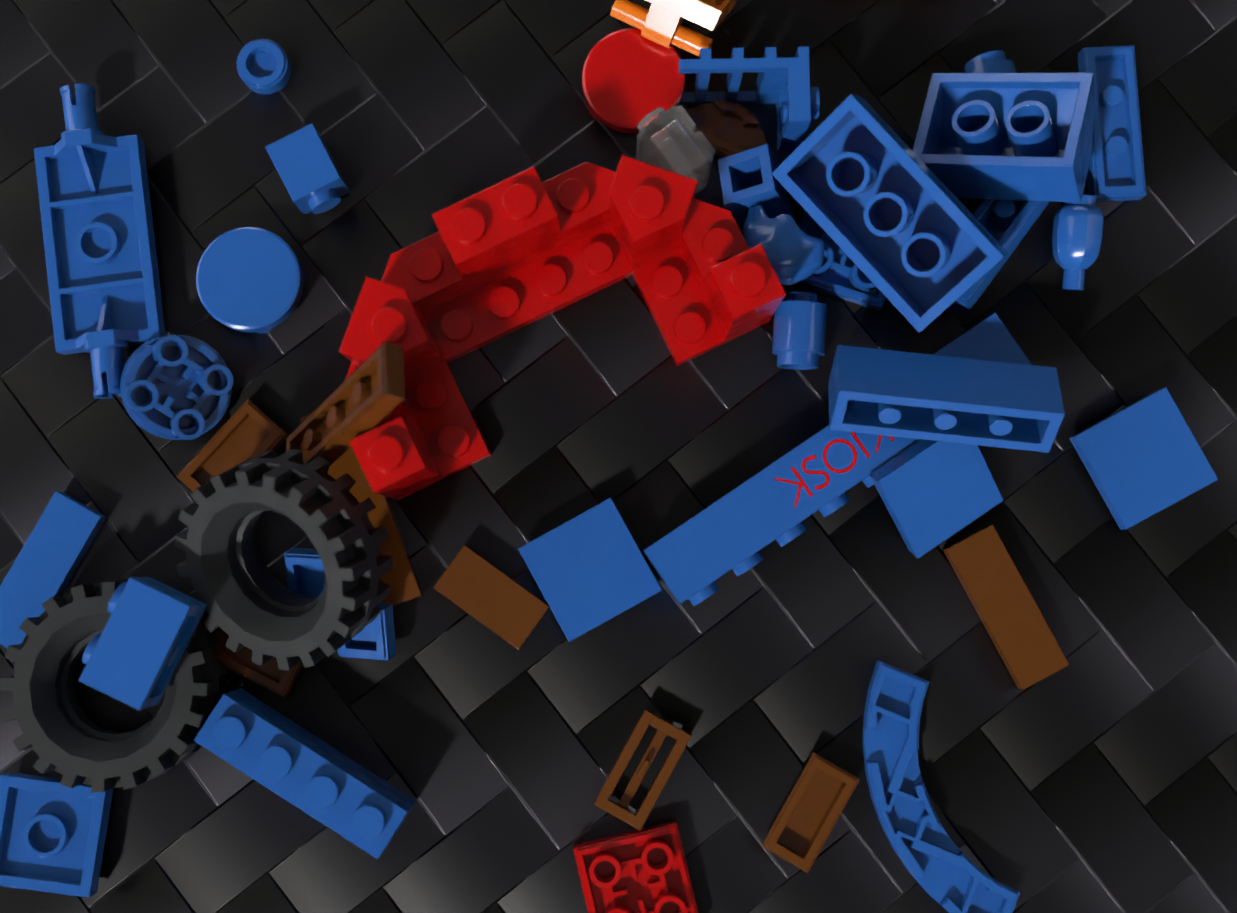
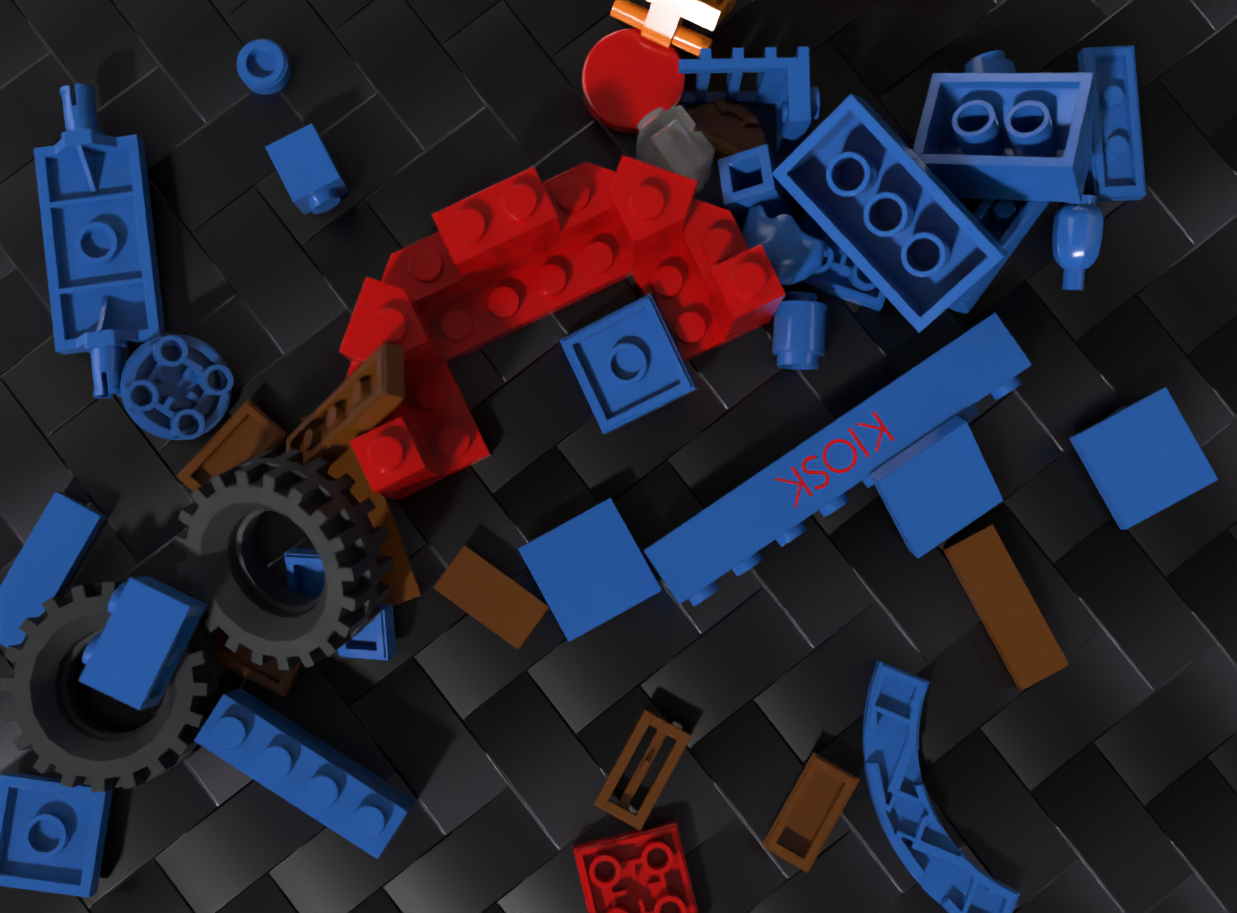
(250, 279): blue tile -> none
(629, 364): none -> blue tile
(944, 398): blue brick -> none

